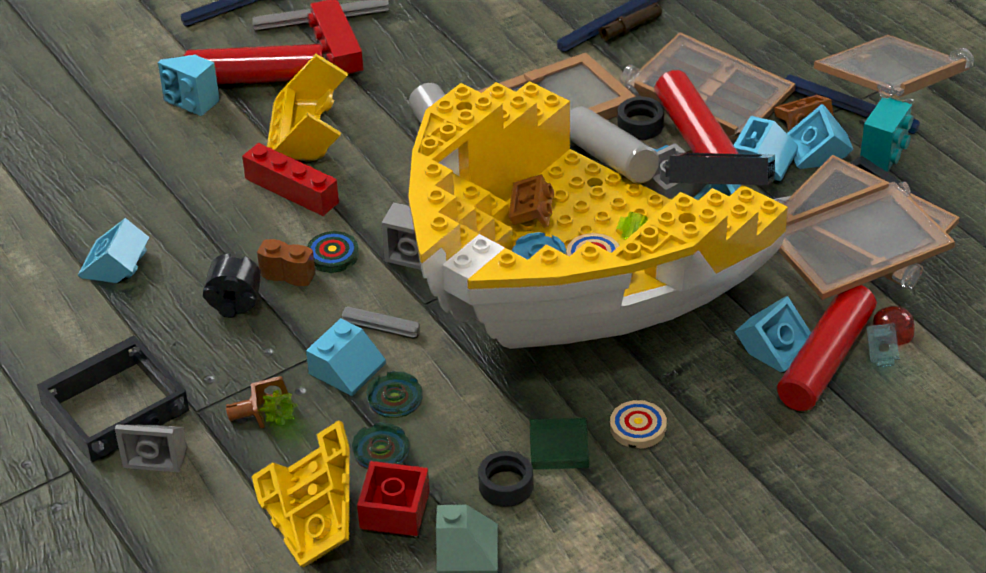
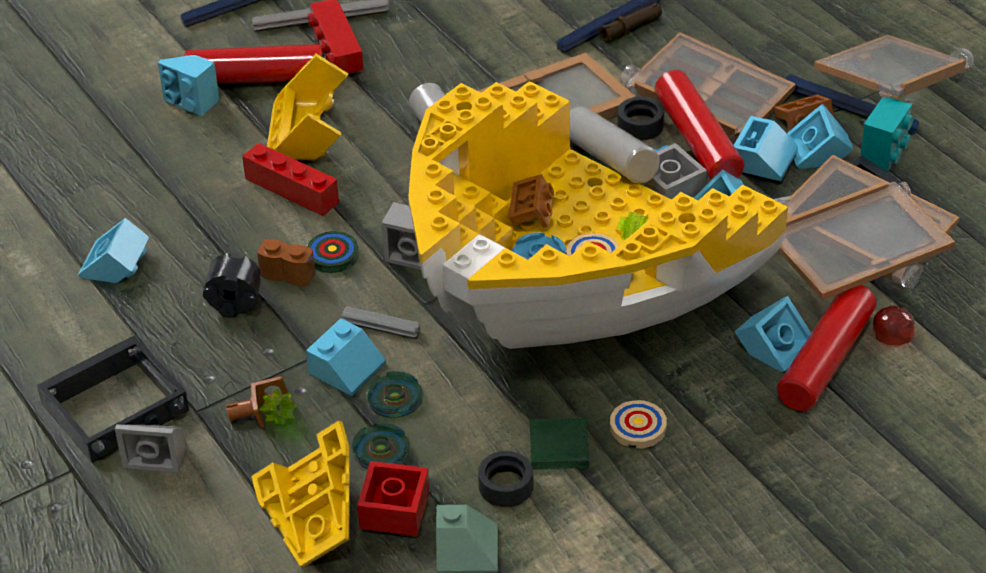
(721, 168): black window -> none
(879, 335): clear light blue brick -> none

